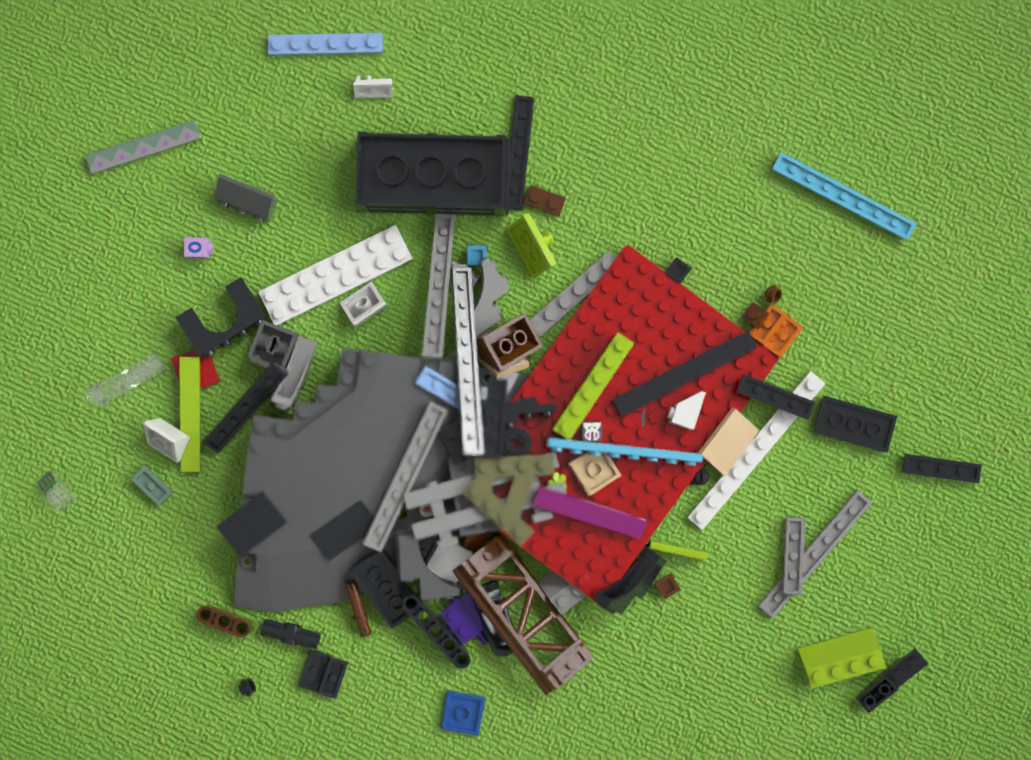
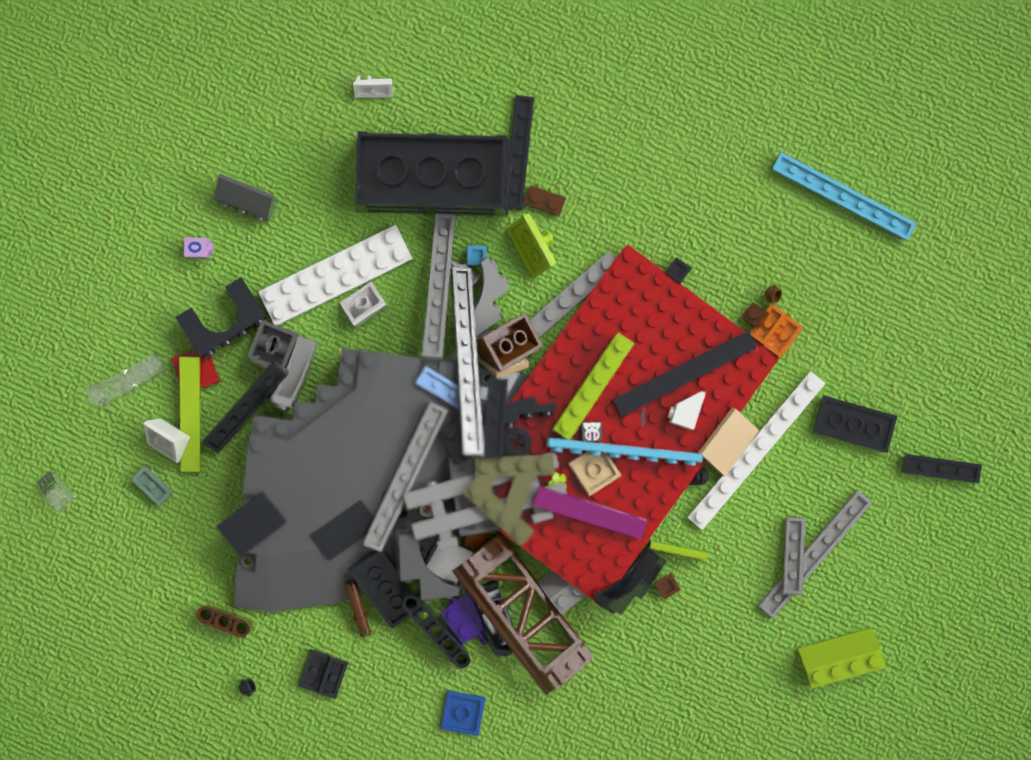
(143, 147): tile -> none
(290, 633): black piece -> none
(325, 44): light blue plate -> none
(775, 397): black plate -> none
(891, 679): black slope -> none

